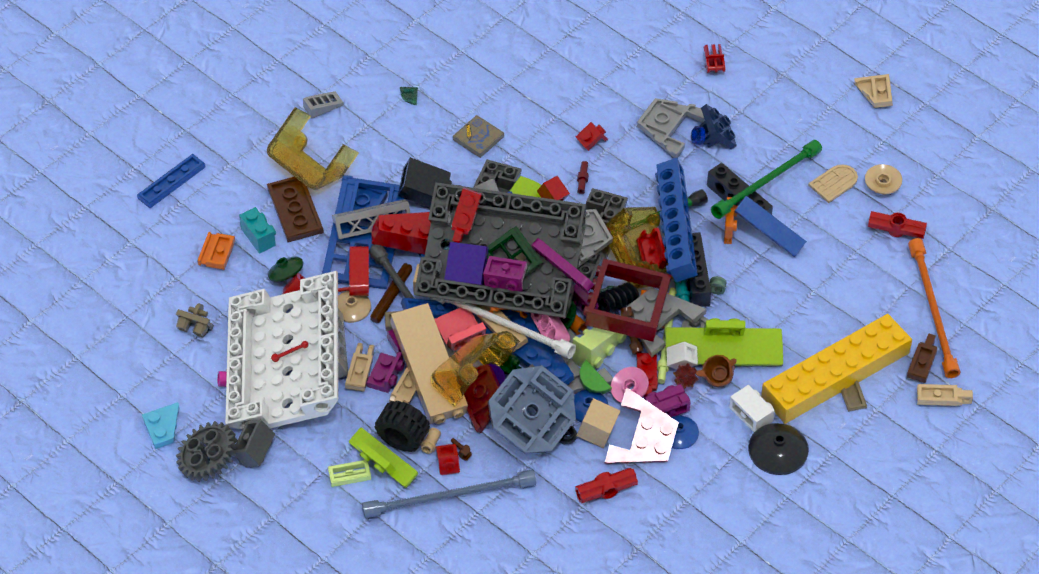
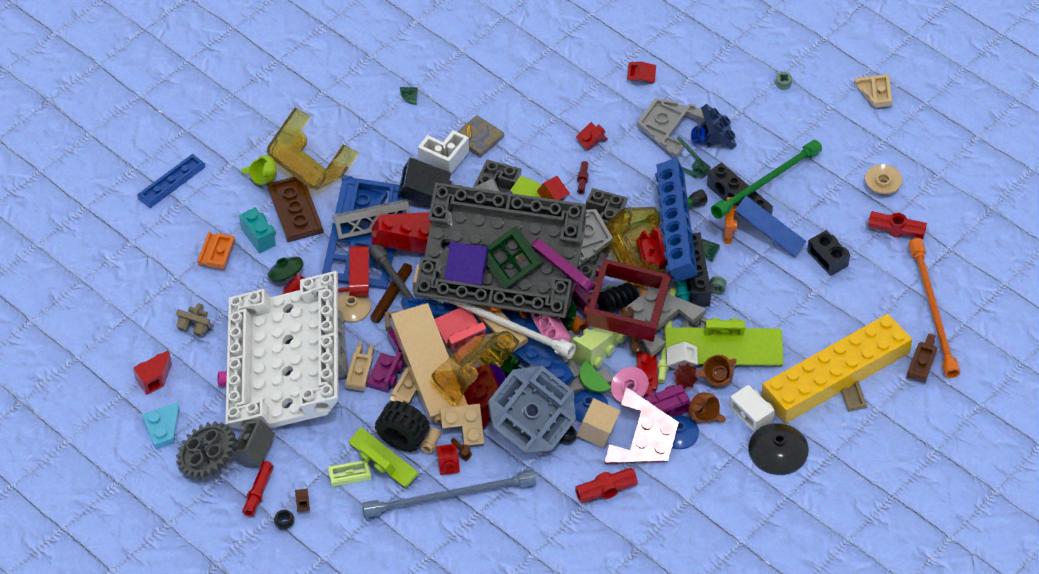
(153, 373): none -> red slope
(255, 496): none -> red pin
(262, 170): none -> lime hair
(275, 357): red hinge -> none
(284, 515): none -> black plate
(302, 500): none -> reddish brown piece
(314, 108): light grey slope -> none
(444, 154): none -> white brick
(465, 213): red hinge -> none
(469, 418): none -> tan plate
(505, 273): magenta bracket -> none
(641, 71): none -> red panel
(699, 167): none -> plant
(705, 408): none -> dark orange hair
(710, 249): none -> clear green tile
(715, 61): red arm -> none
(783, 76): none -> sand green bush
(828, 252): none -> black brick
(834, 182): tan window -> none
(943, 395): tan hinge -> none

